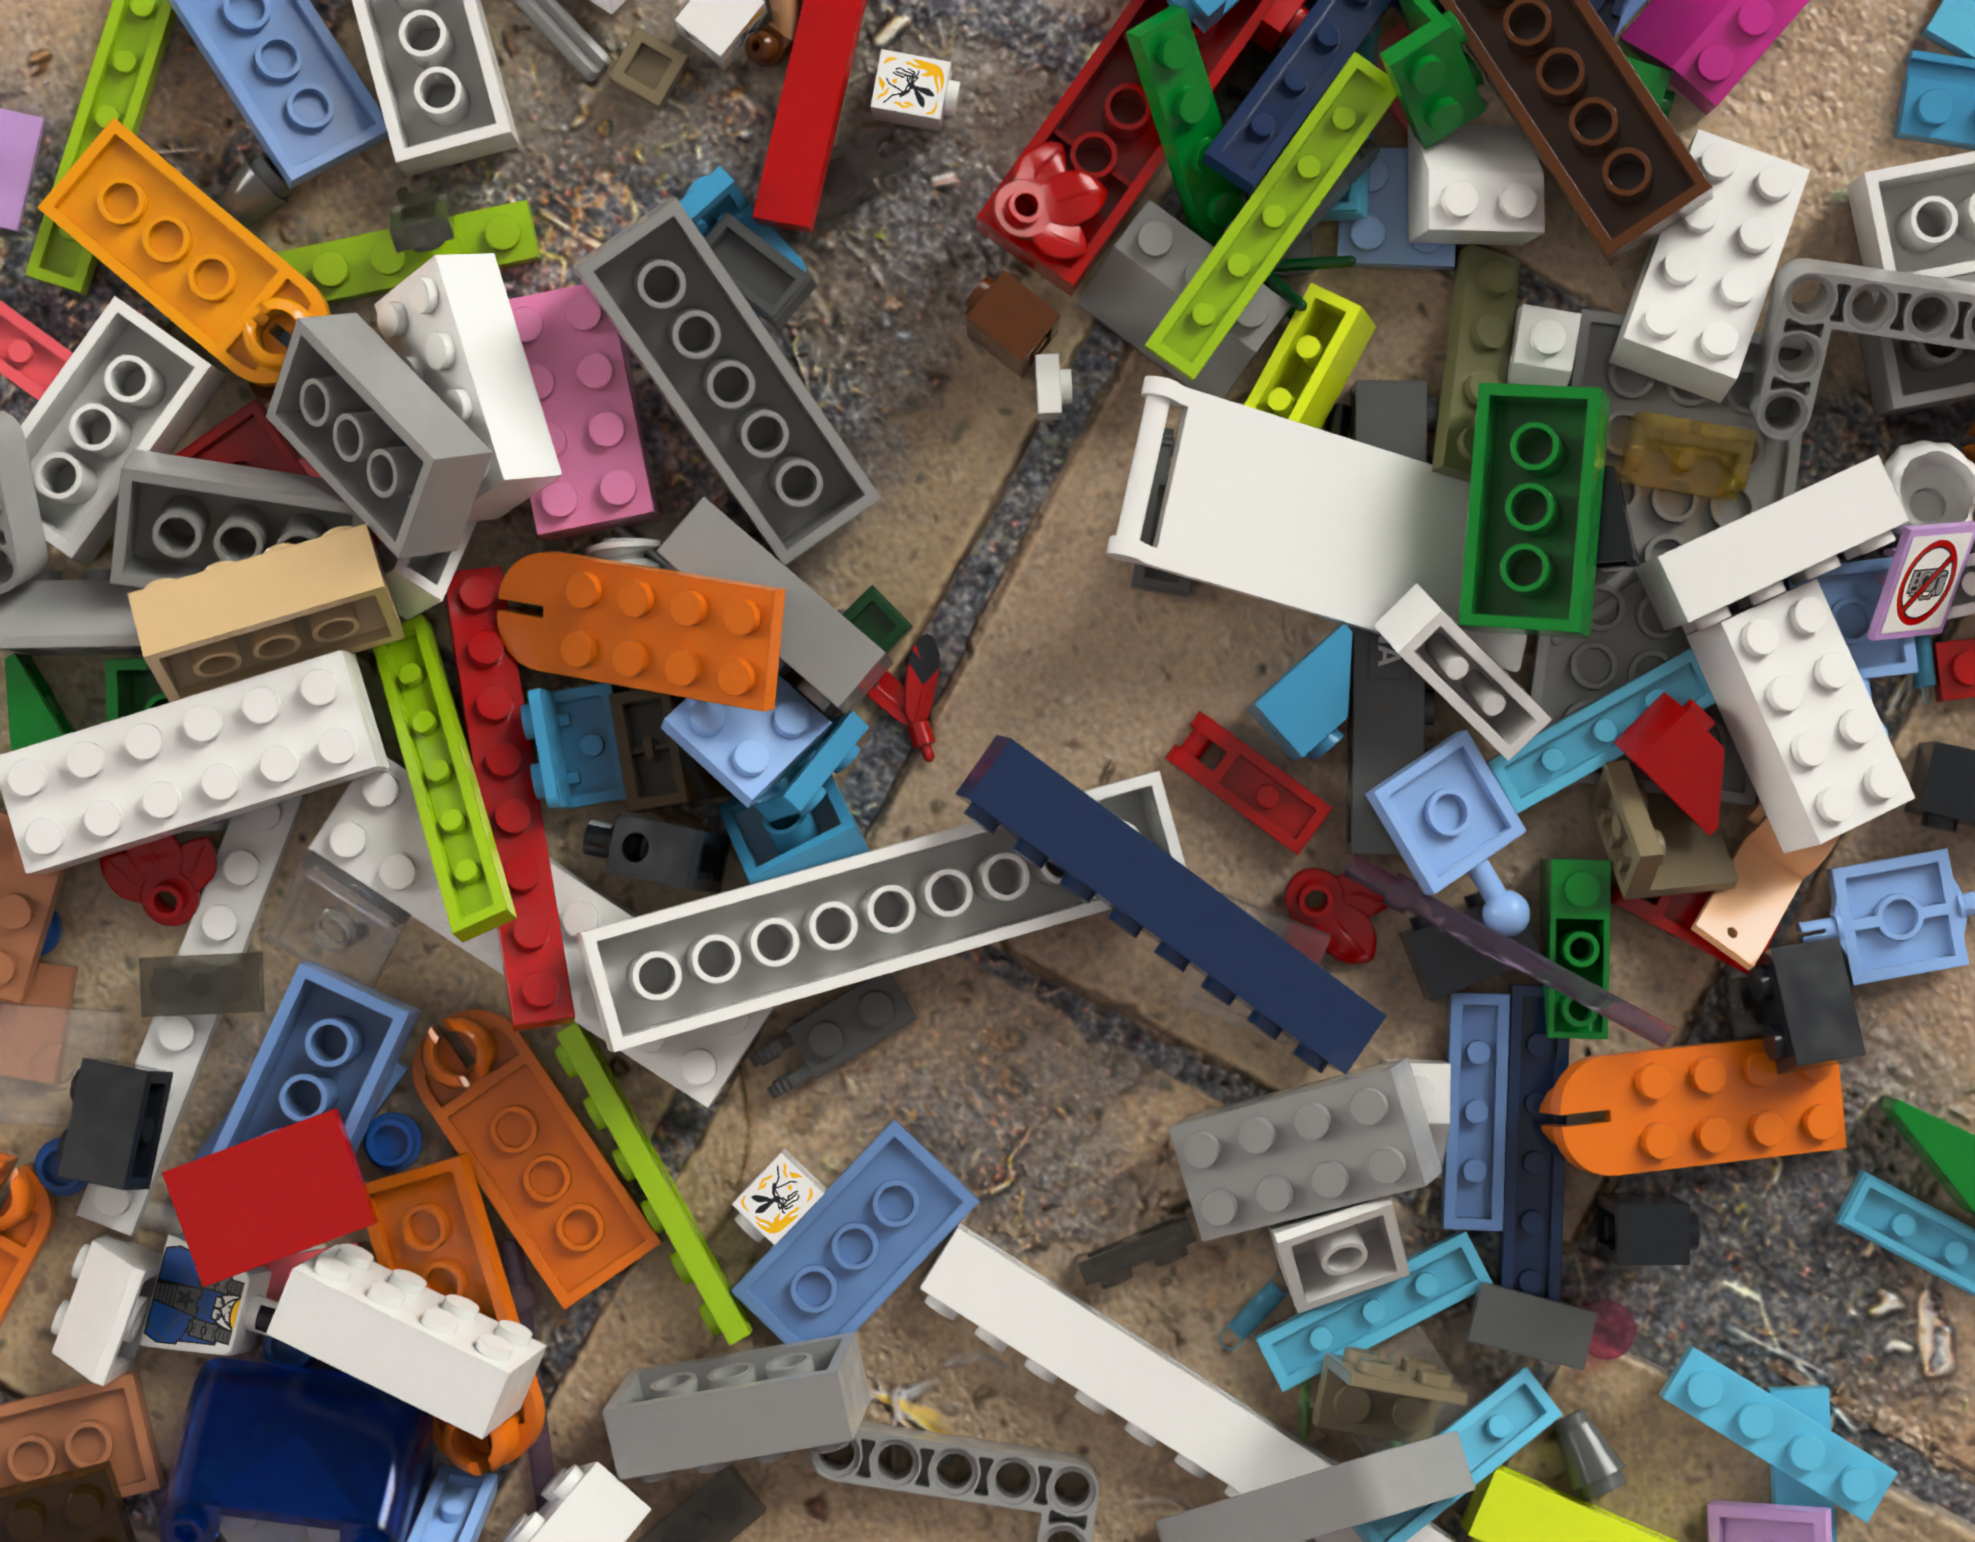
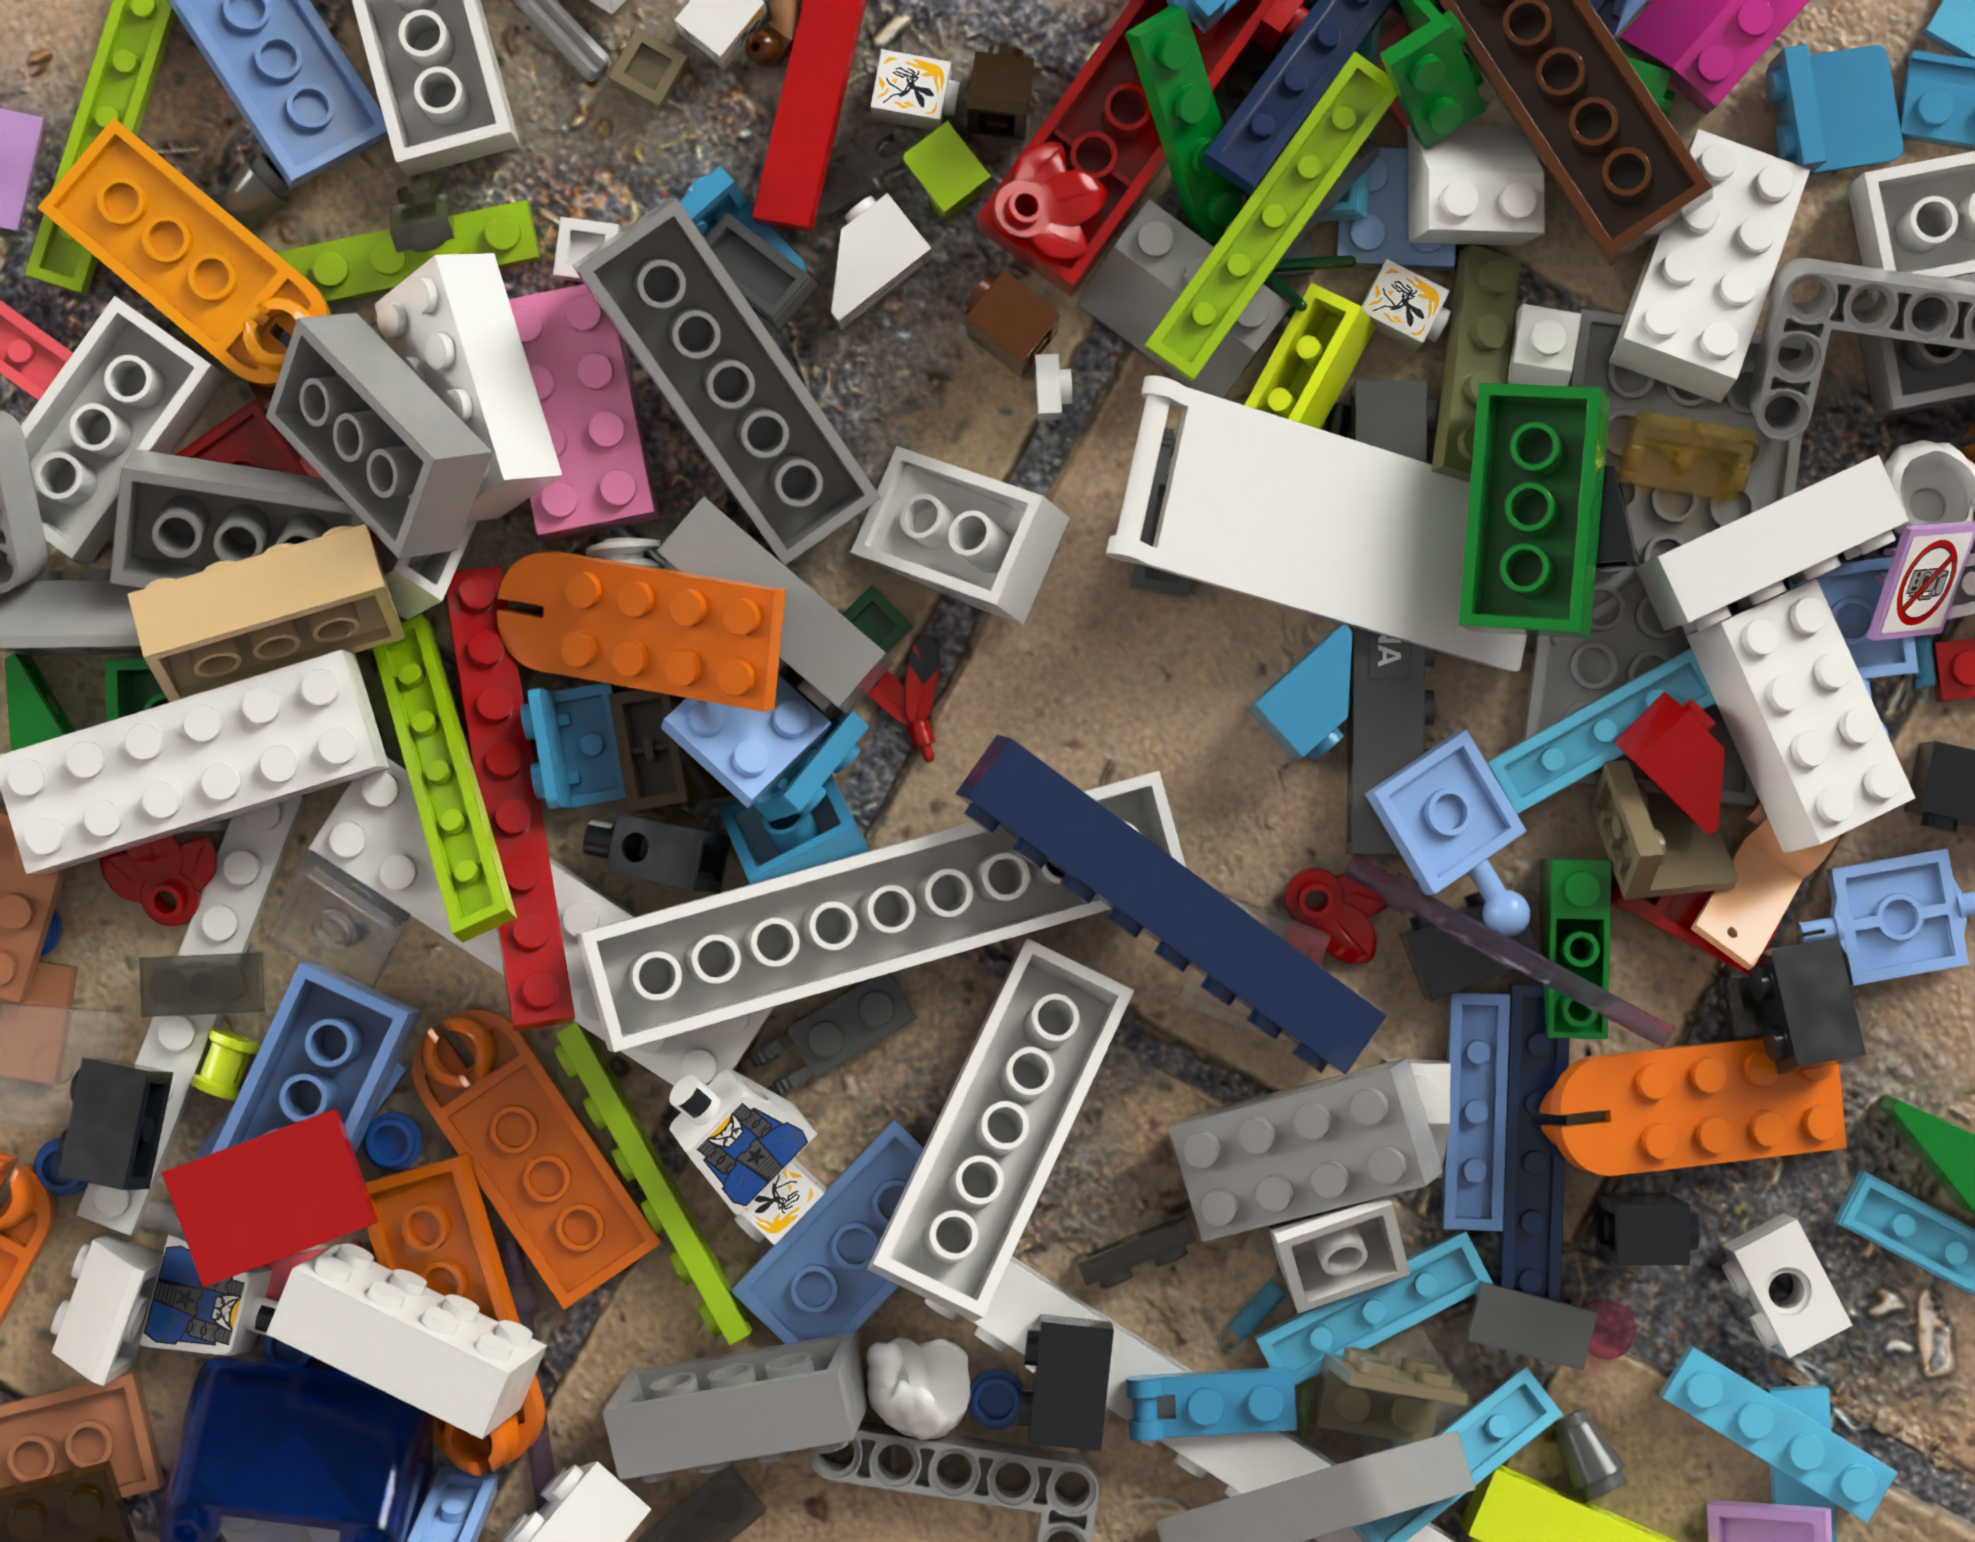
(225, 1064): none -> neon yellow bush
(577, 240): none -> white plate
(737, 1133): none -> torso
(874, 256): none -> white slope
(918, 1386): none -> white hair
(947, 171): none -> lime panel
(961, 534): none -> white slope
(995, 1398): none -> blue plate
(1000, 93): none -> dark brown slope
(1000, 1130): none -> white brick
(1068, 1382): none -> black brick
(1213, 1403): none -> dark azure plate
(1250, 784): red plate -> none
(1406, 306): none -> white brick
(1462, 672): white brick -> none
(1813, 1307): none -> white brick
(1834, 108): none -> dark azure bracket

